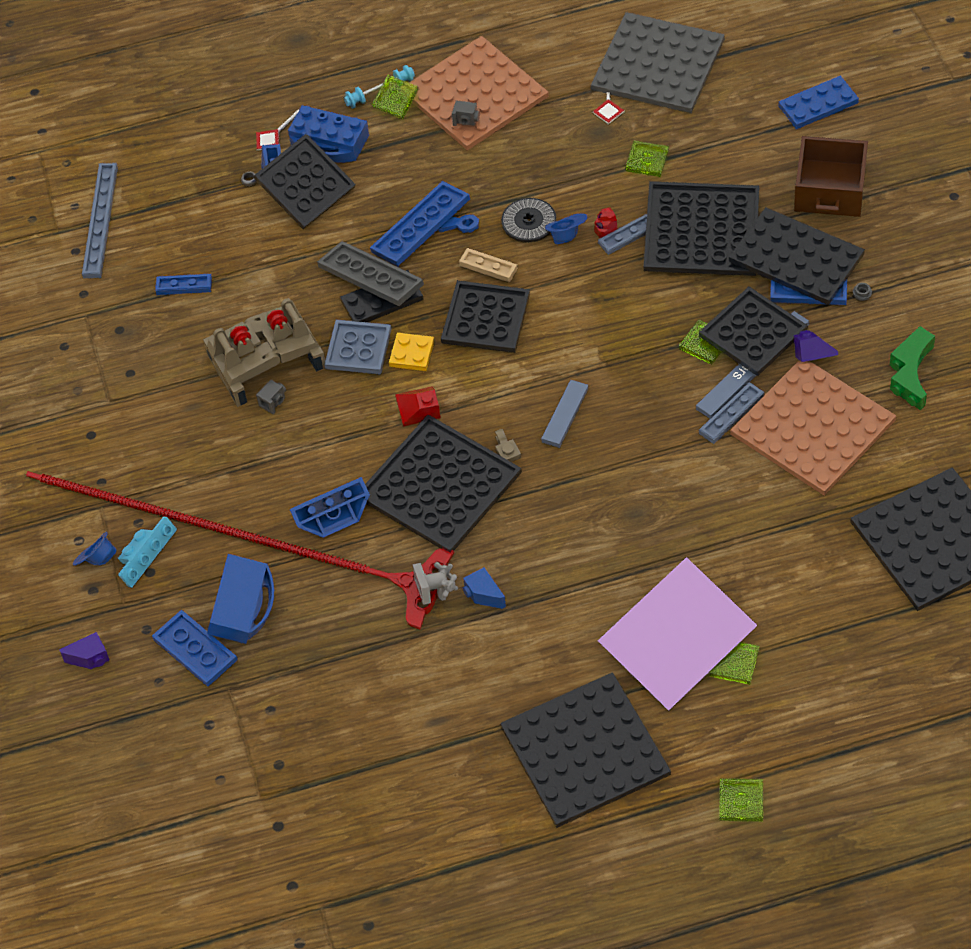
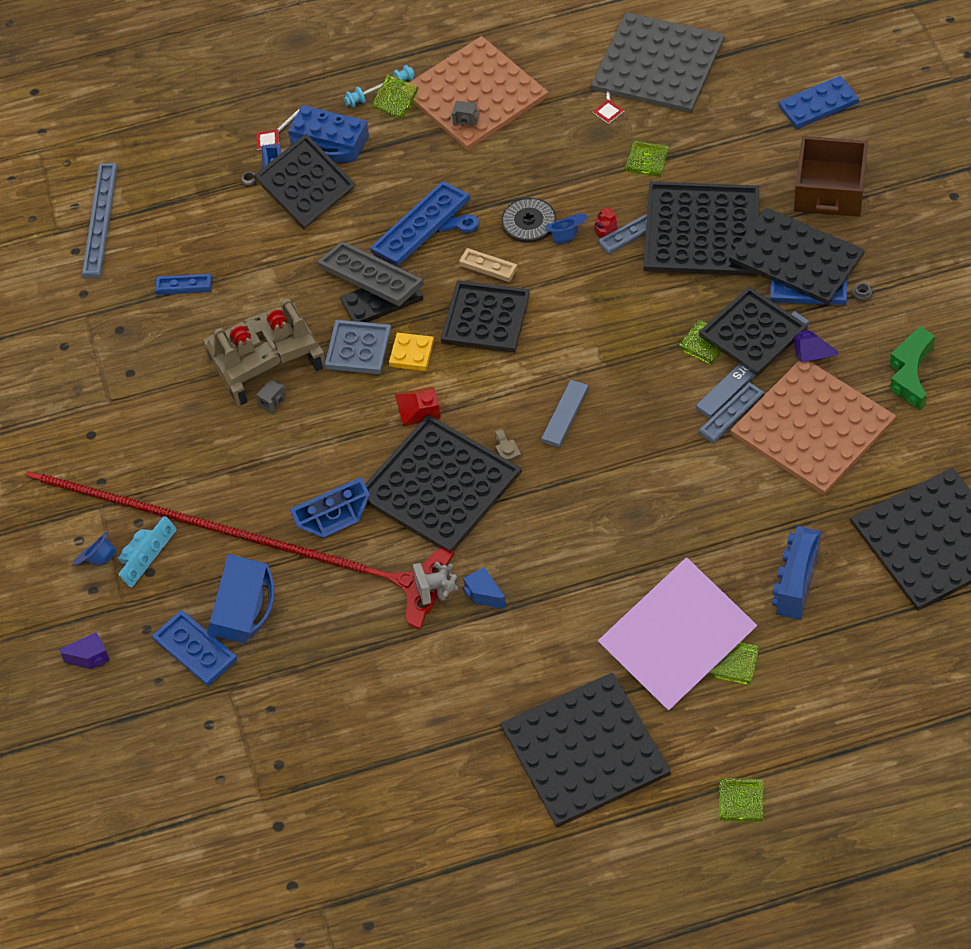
(797, 573): none -> blue piece

